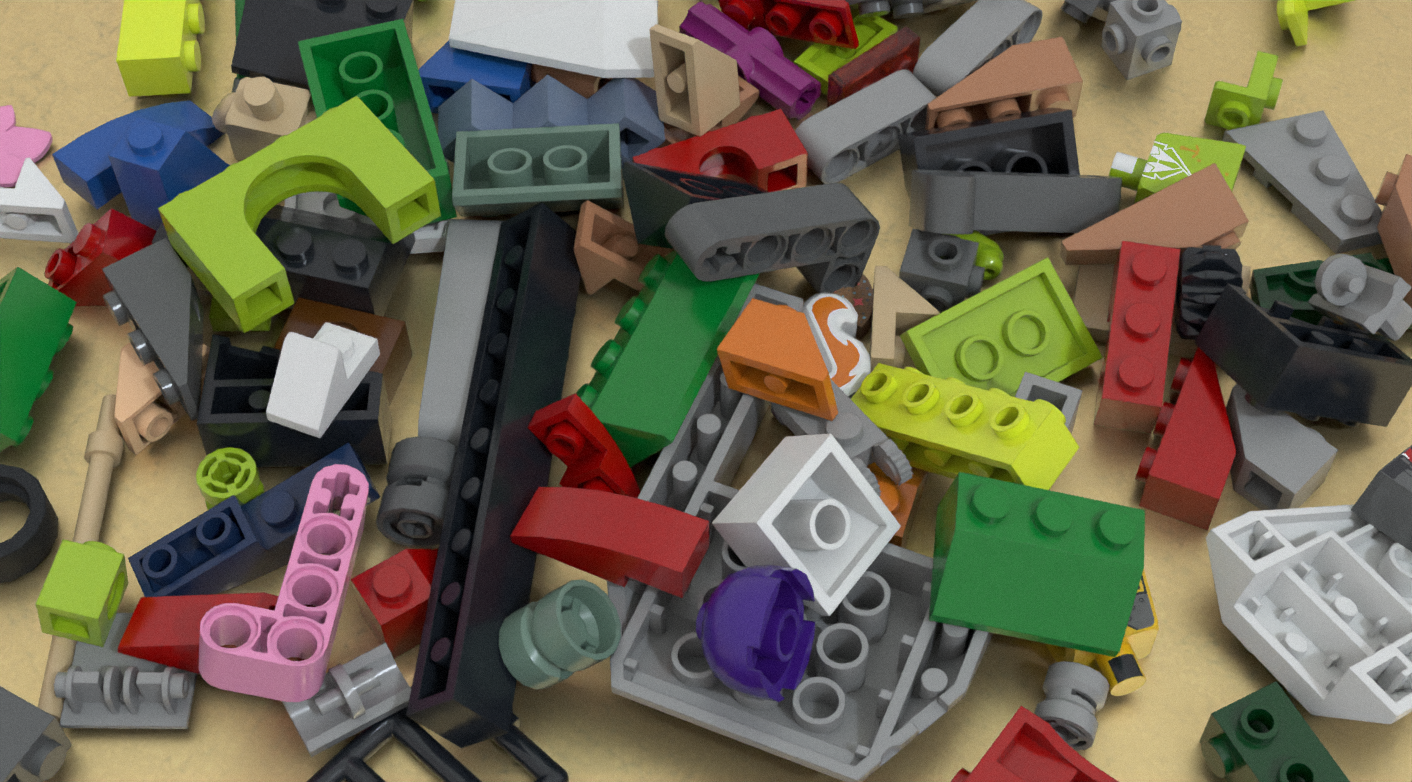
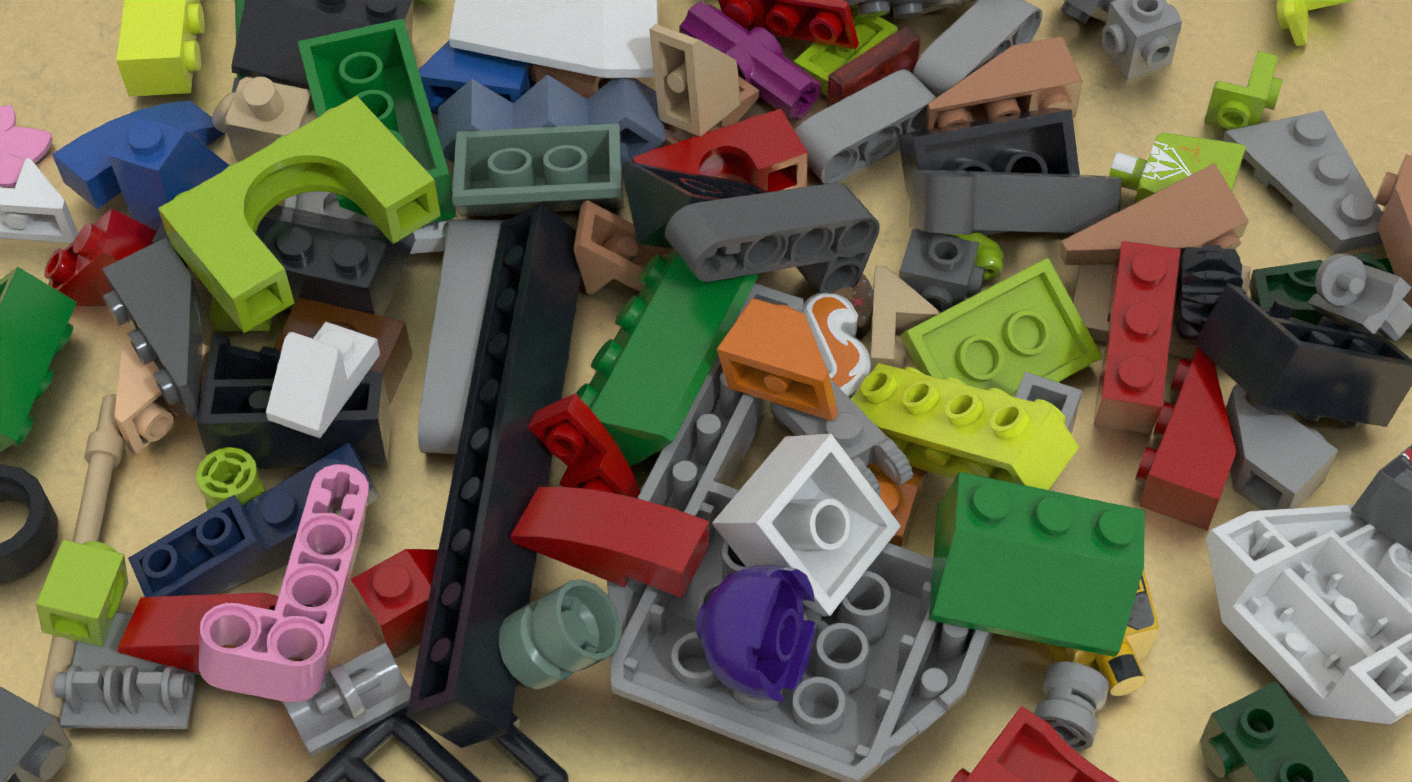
(417, 492): dark grey wheel -> none

